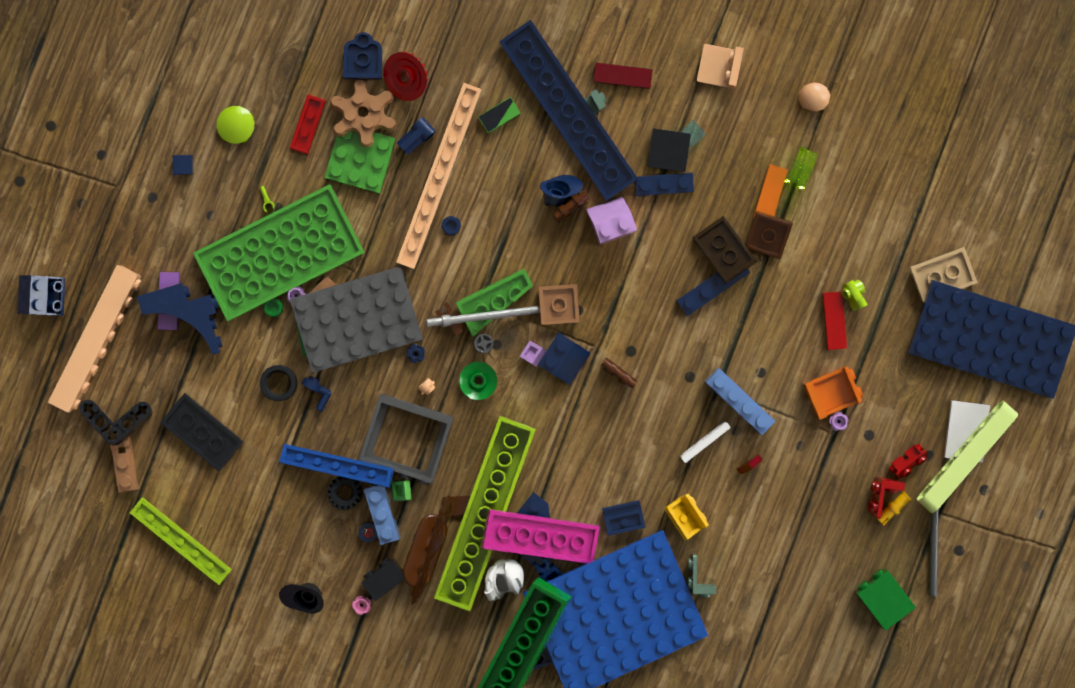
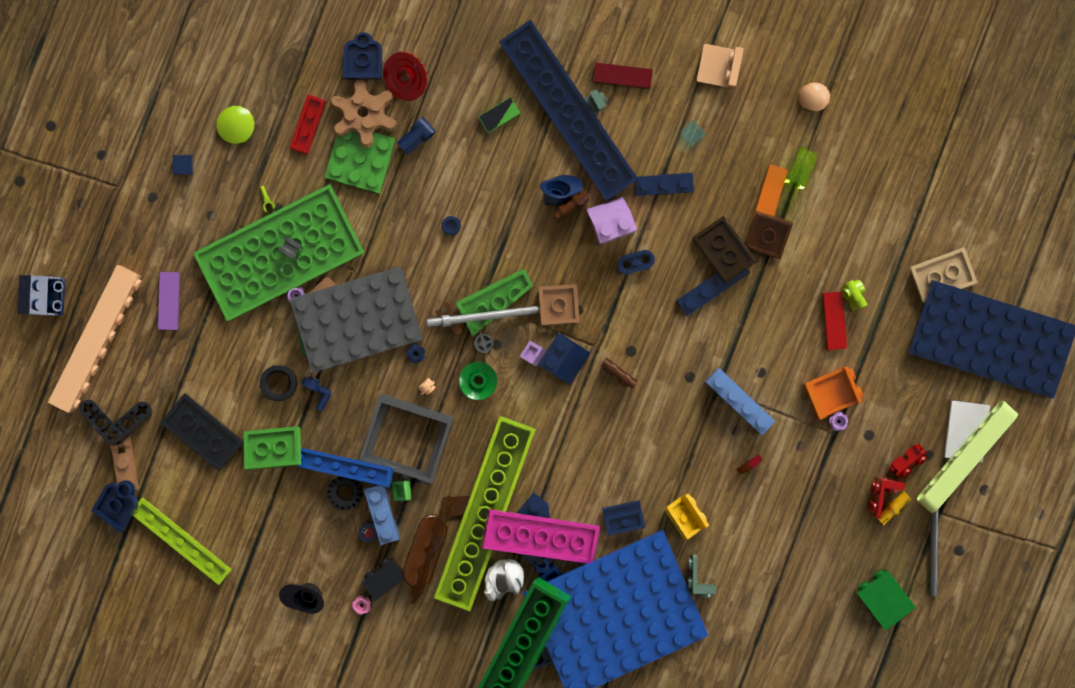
(117, 504): none -> dark blue plate
(197, 312): dark blue arch -> none
(272, 448): none -> bright green plate
(273, 307): green tile -> none
(290, 247): none -> dark grey wheel
(439, 175): light nougat plate -> none
(635, 262): none -> dark blue plate
(669, 150): black tile -> none
(705, 441): white tile -> none

